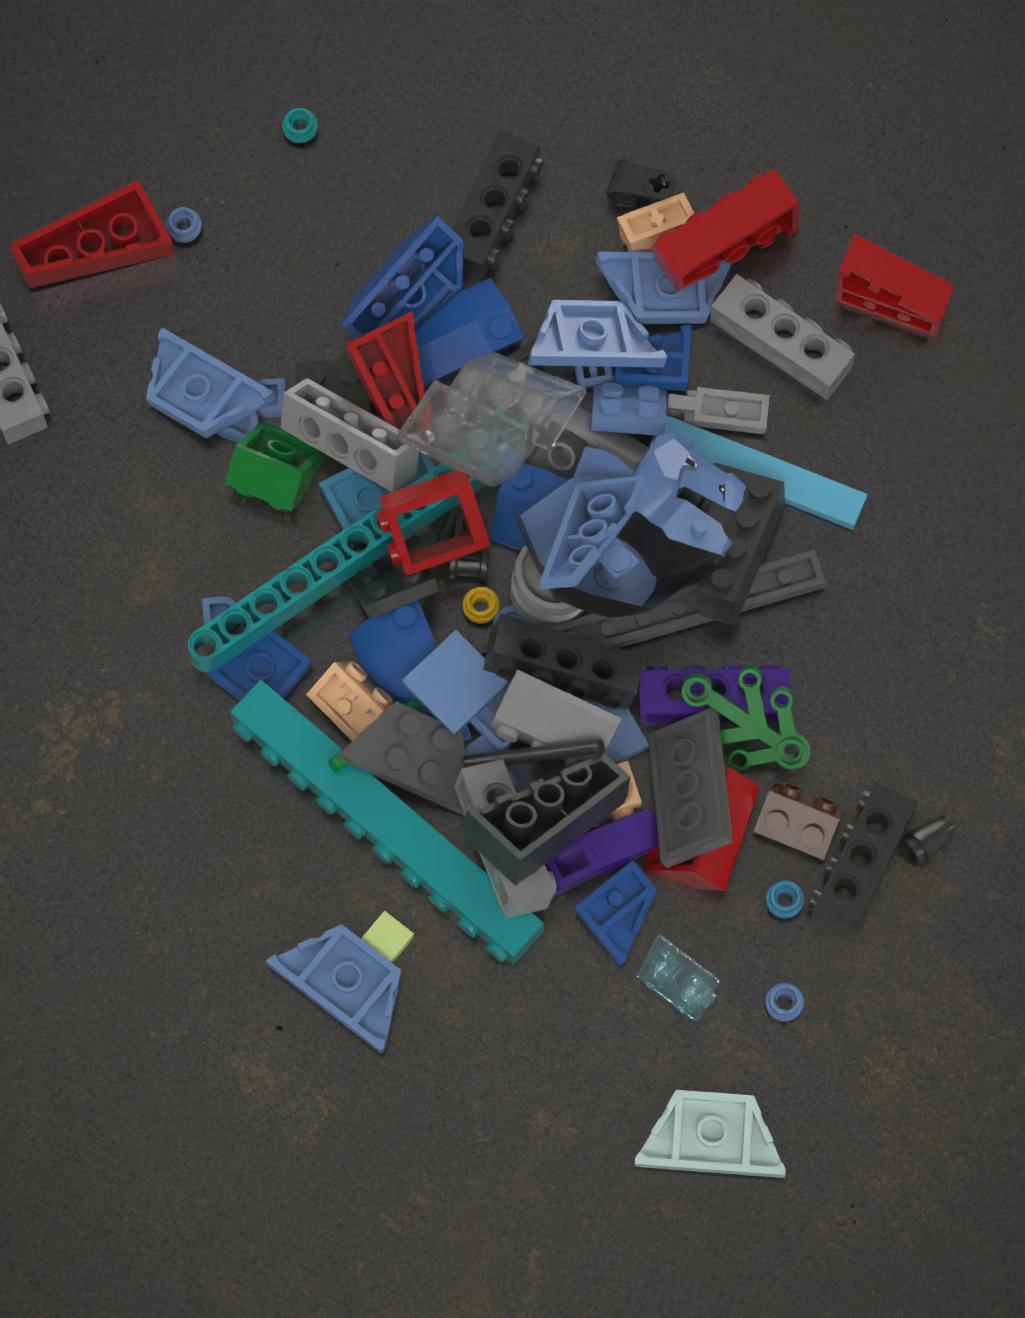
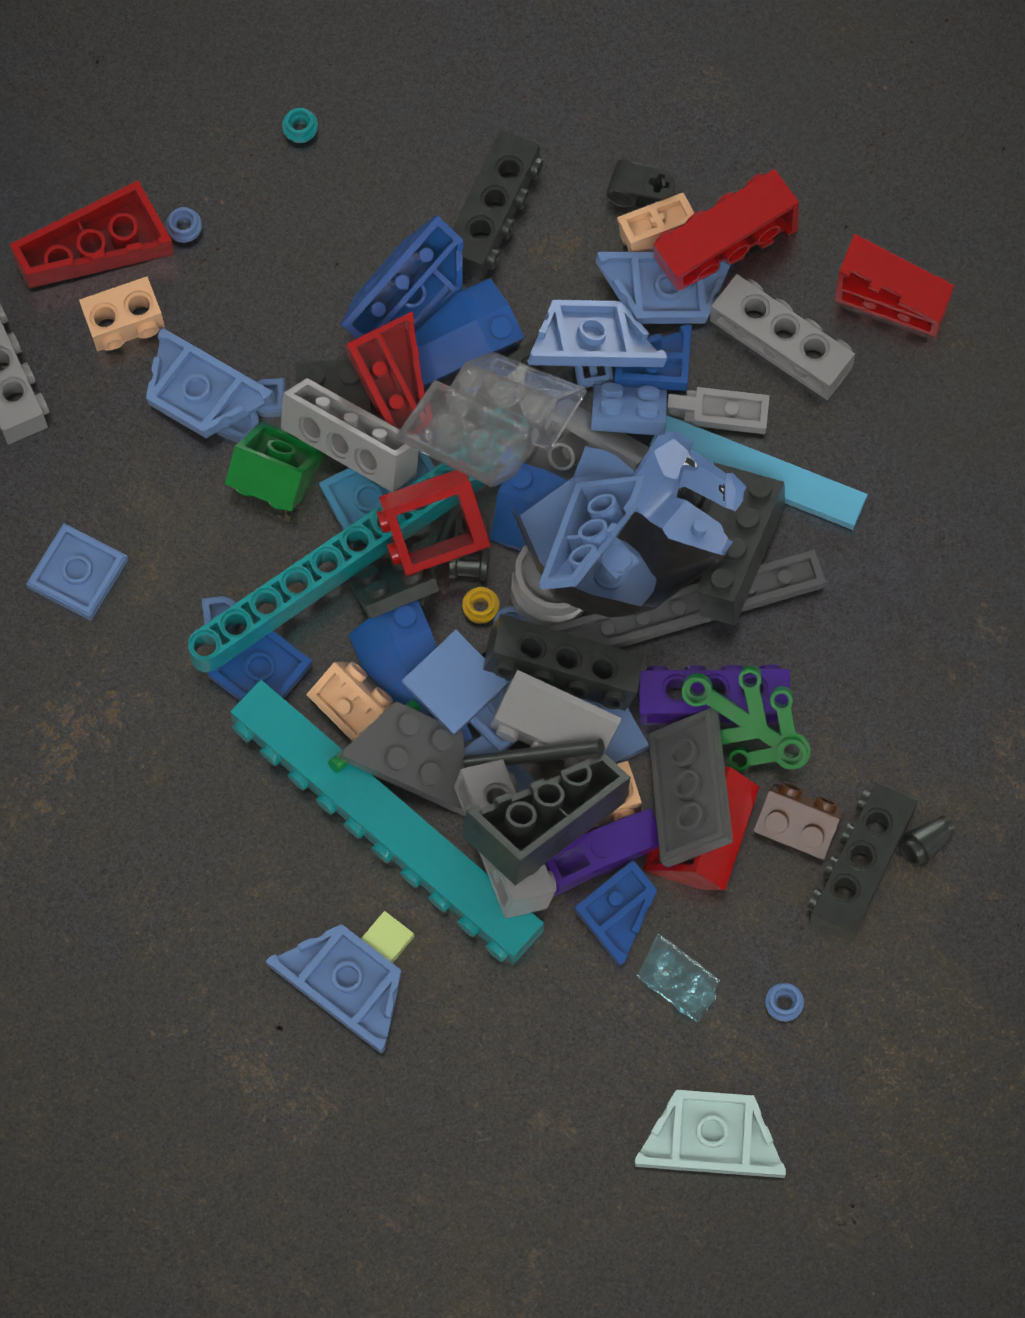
(77, 571): none -> medium blue tile
(119, 305): none -> light nougat brick
(788, 888): dark azure plate -> none

